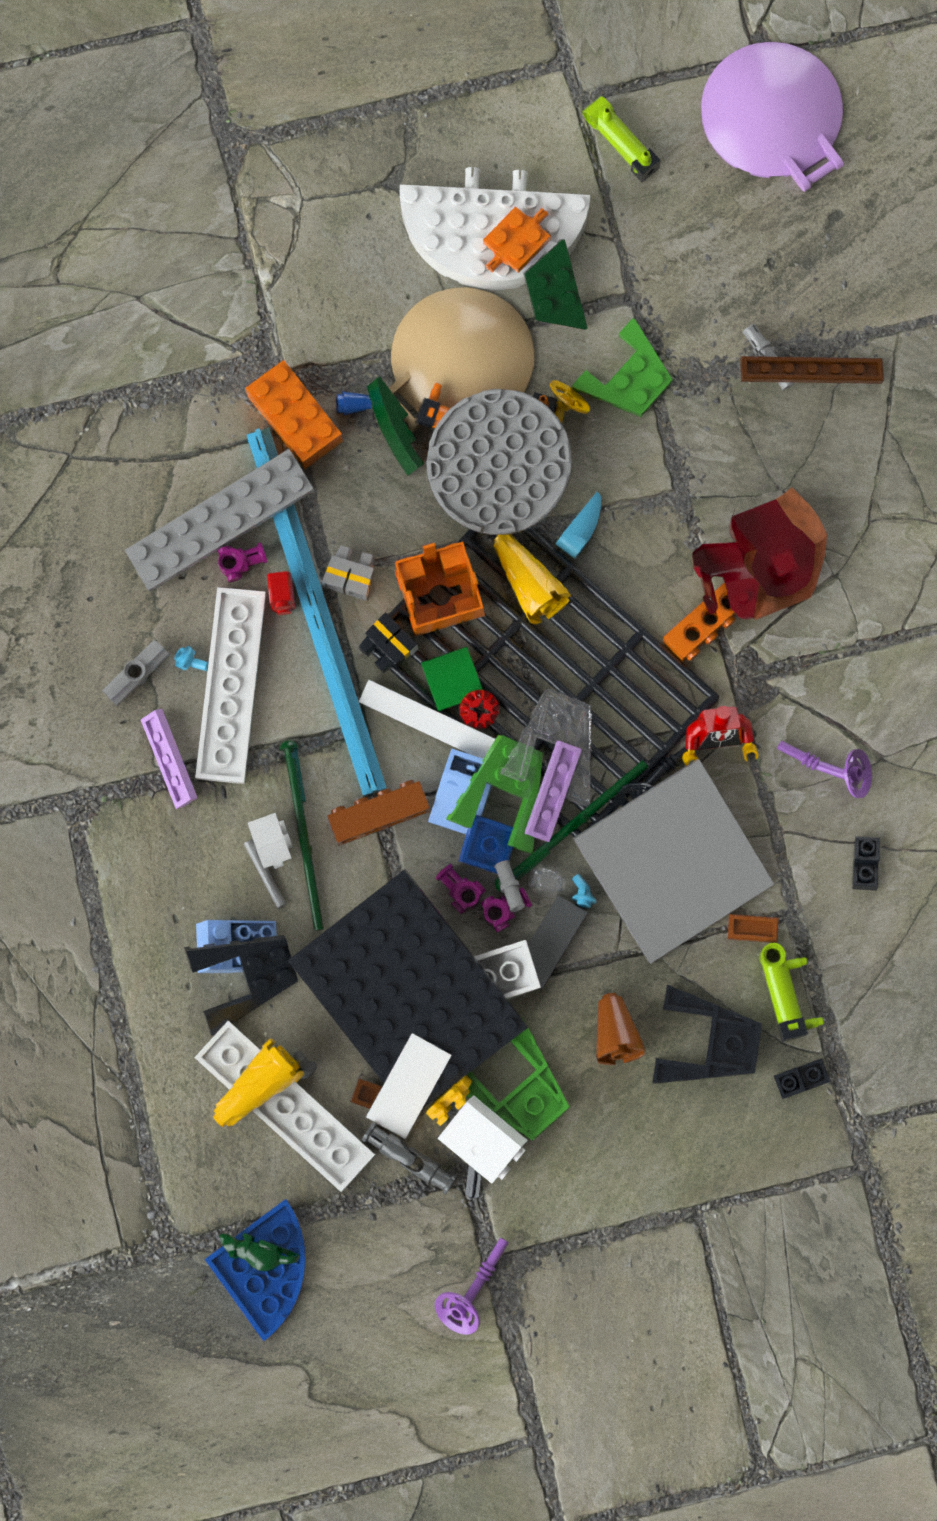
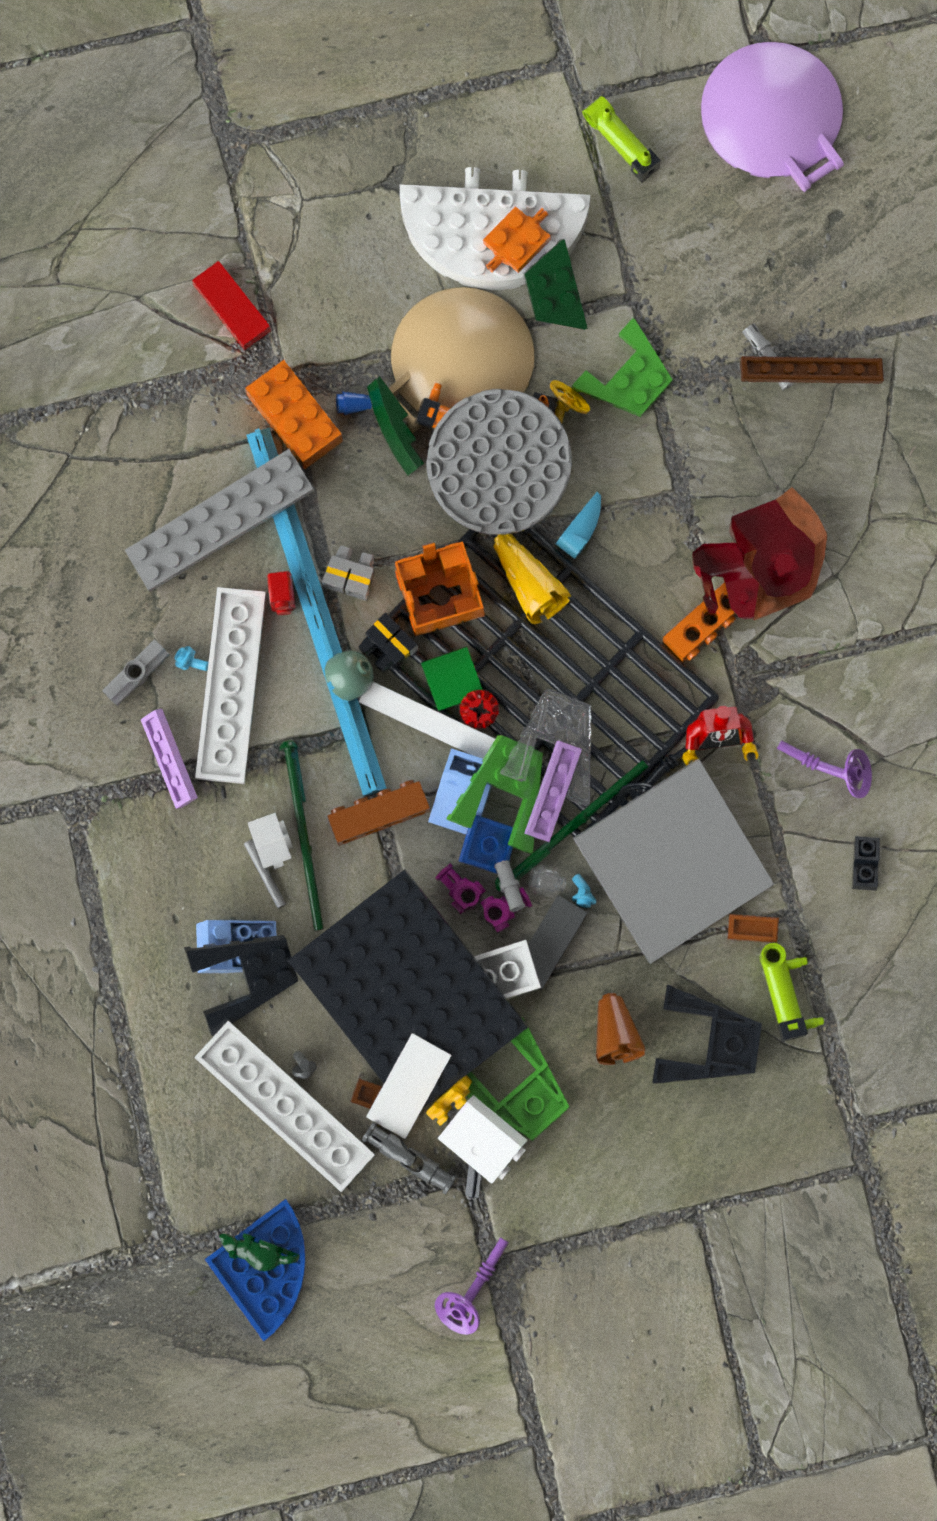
(231, 305): none -> red piece
(243, 560): magenta connector -> none
(263, 1078): yellow cone -> none
(349, 674): none -> sand green cylinder
(802, 1078): black slope -> none

